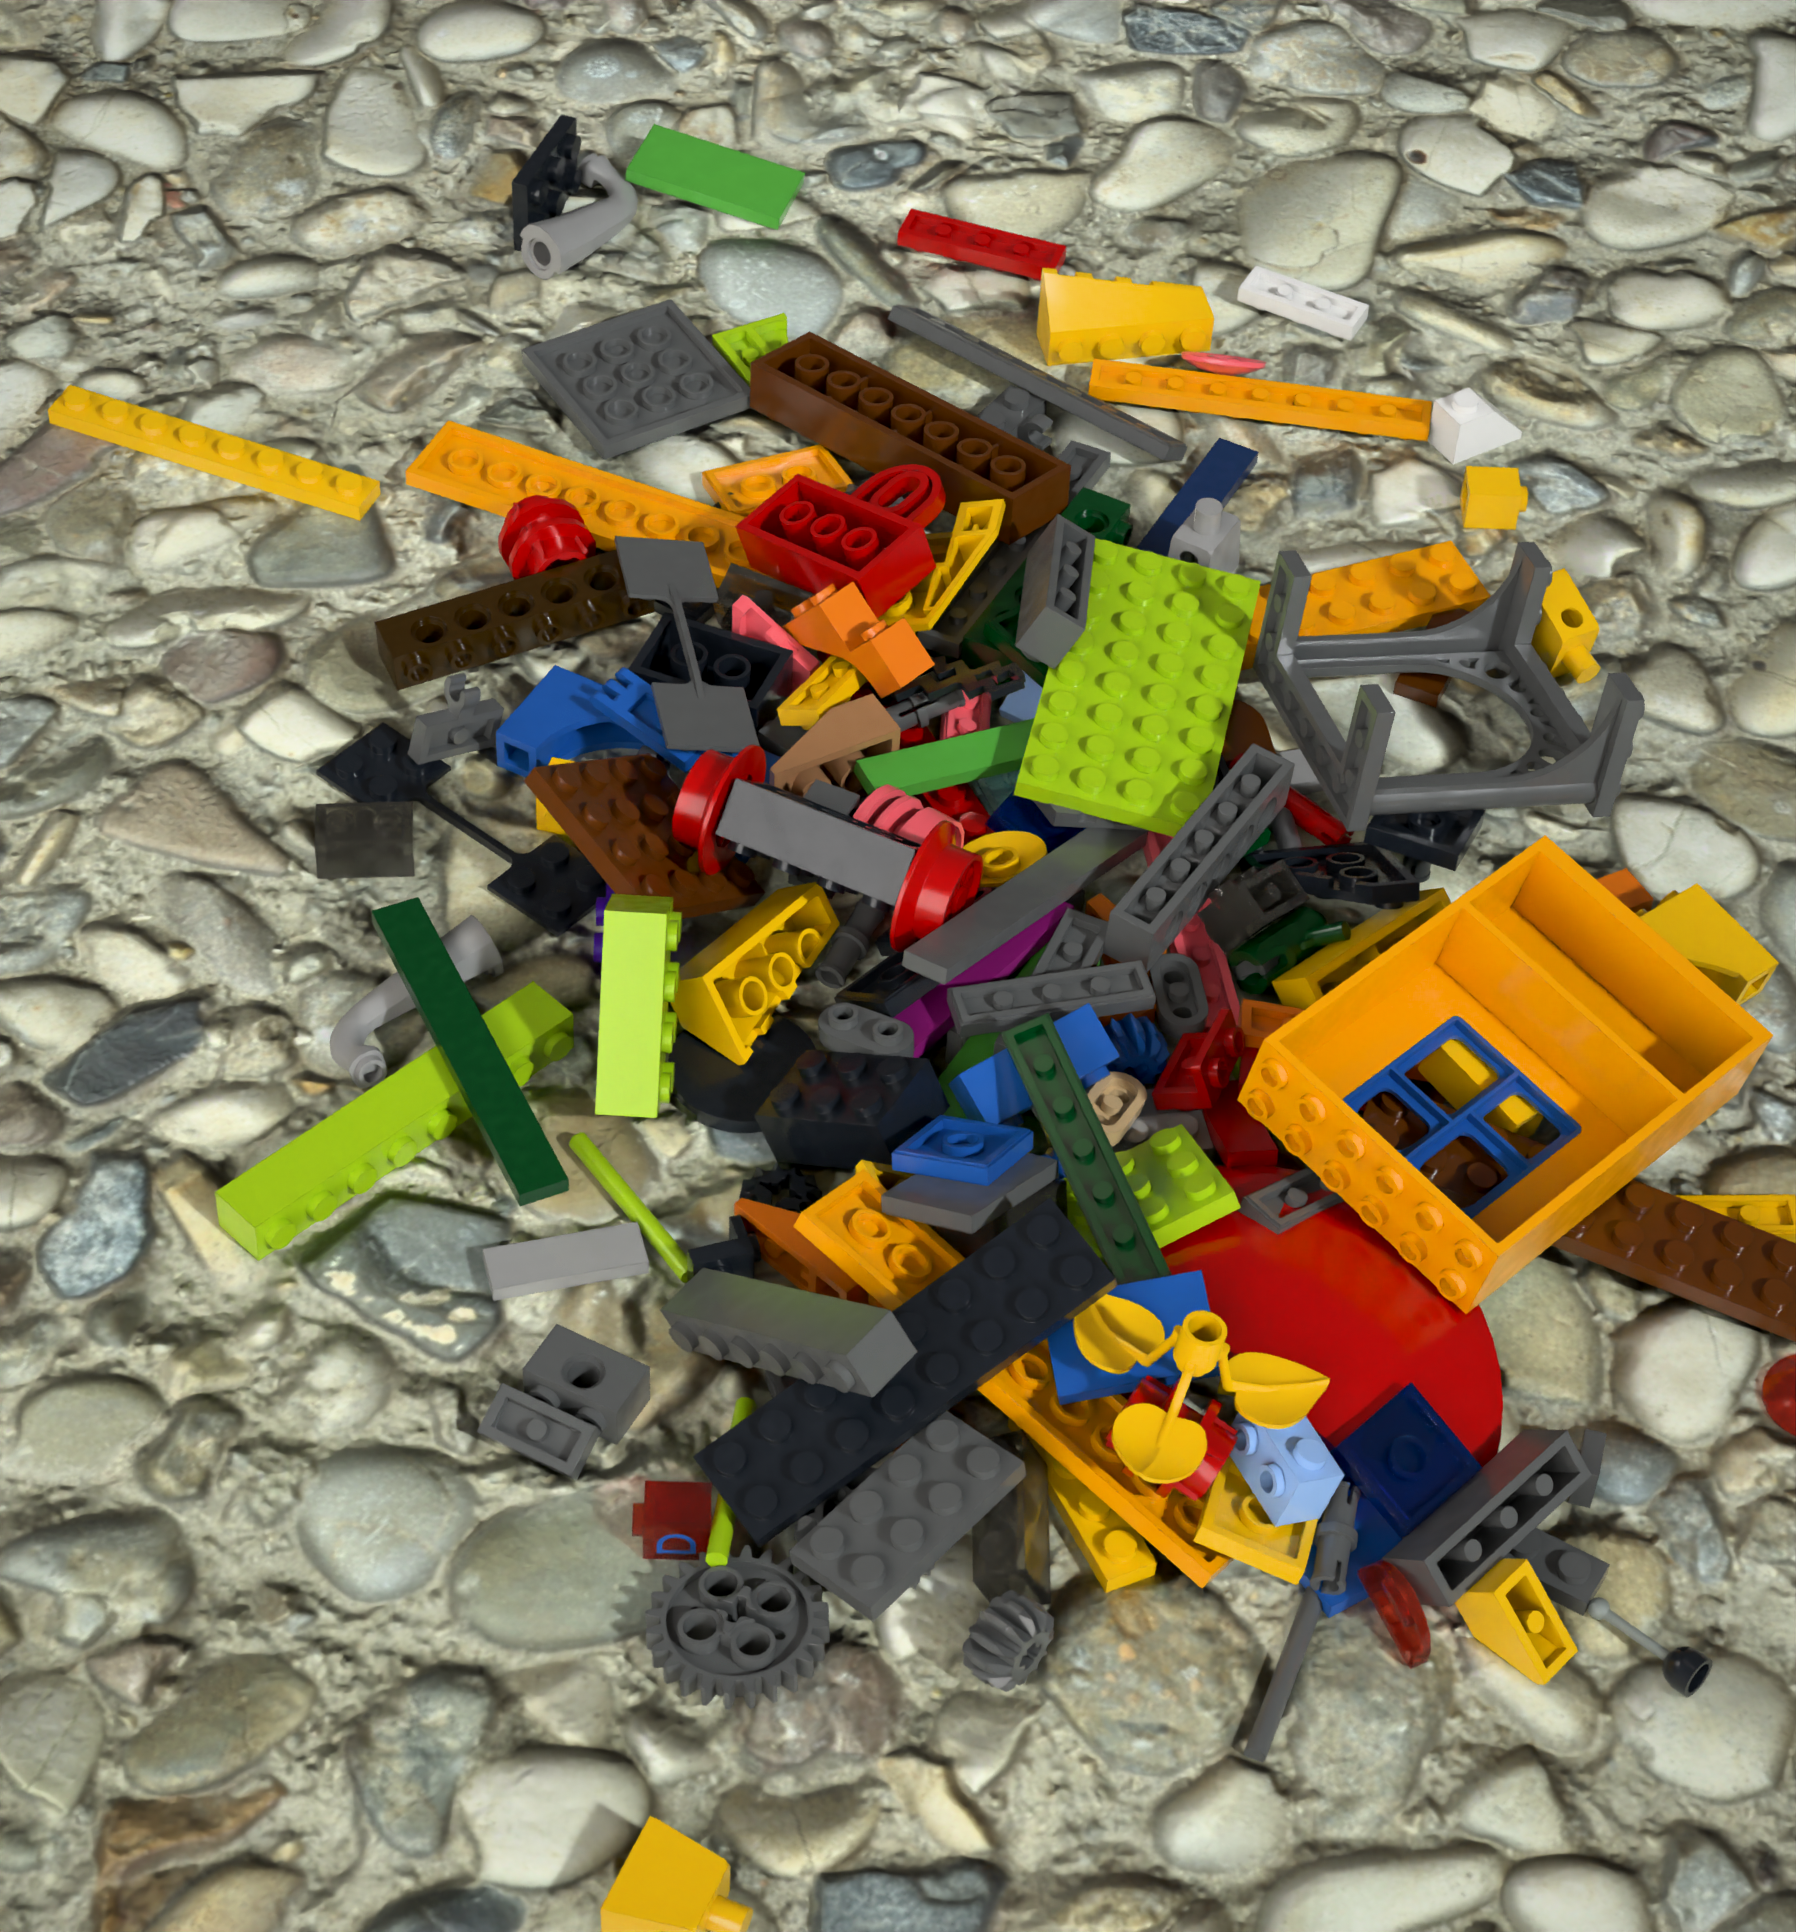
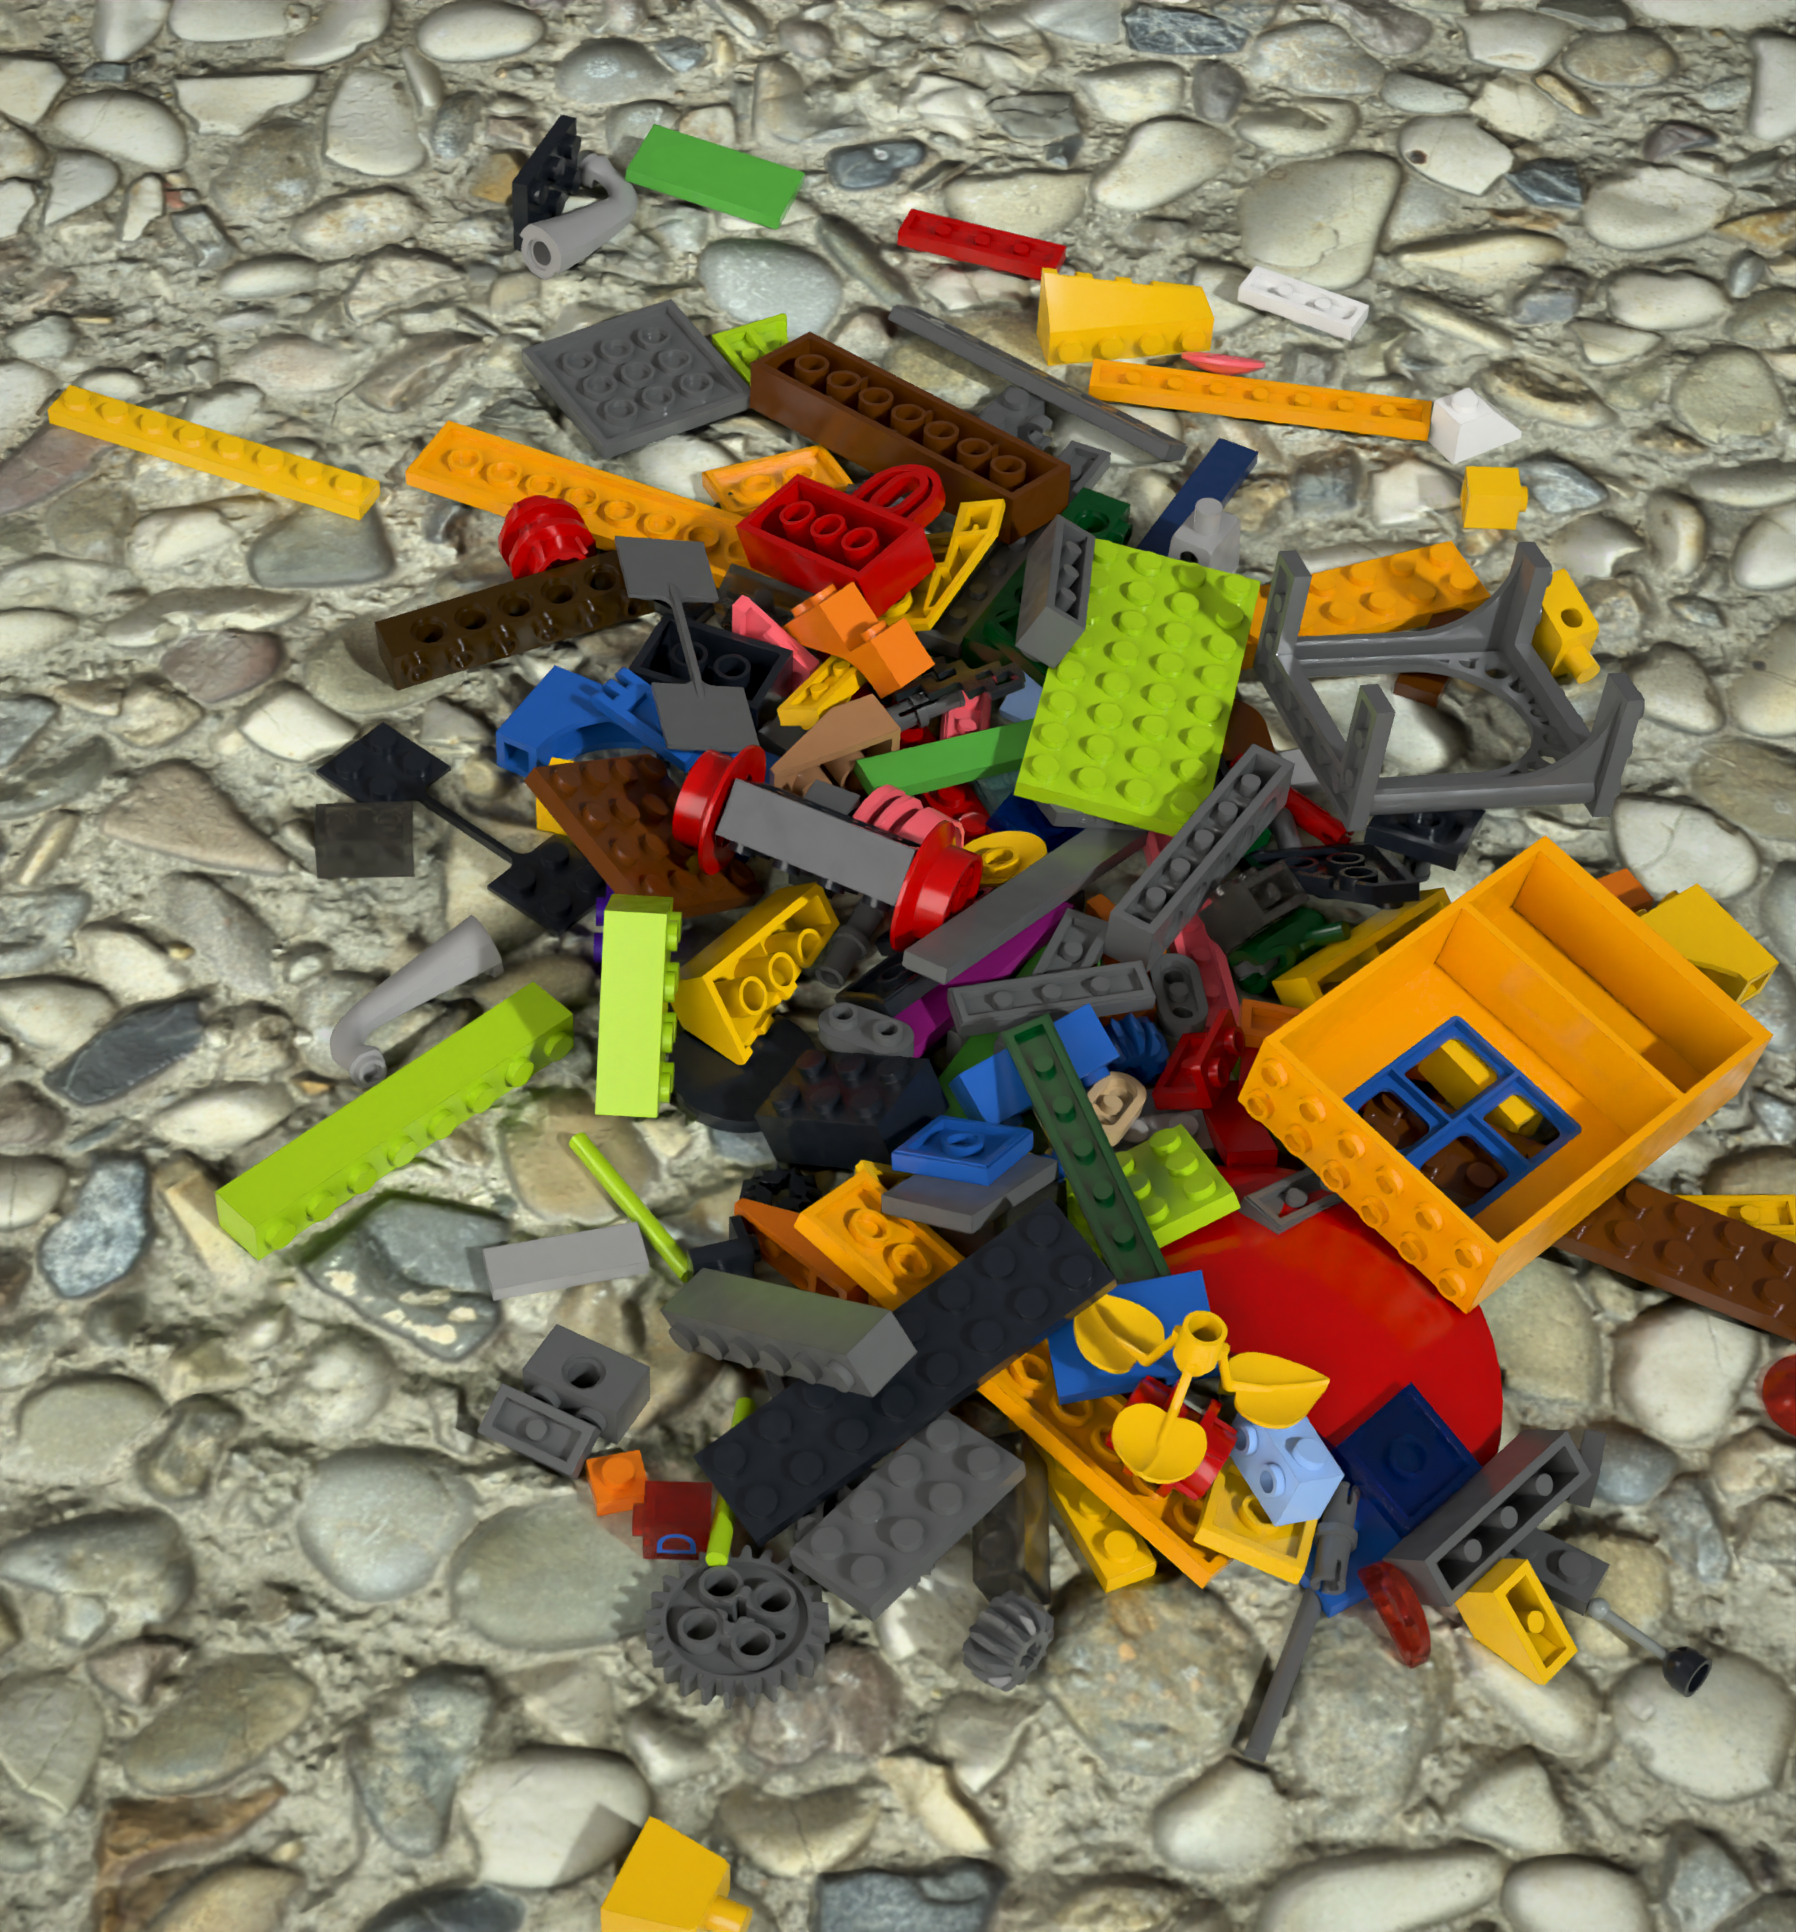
(458, 730): dark grey plate -> none
(470, 1052): dark green tile -> none
(616, 1481): none -> orange plate

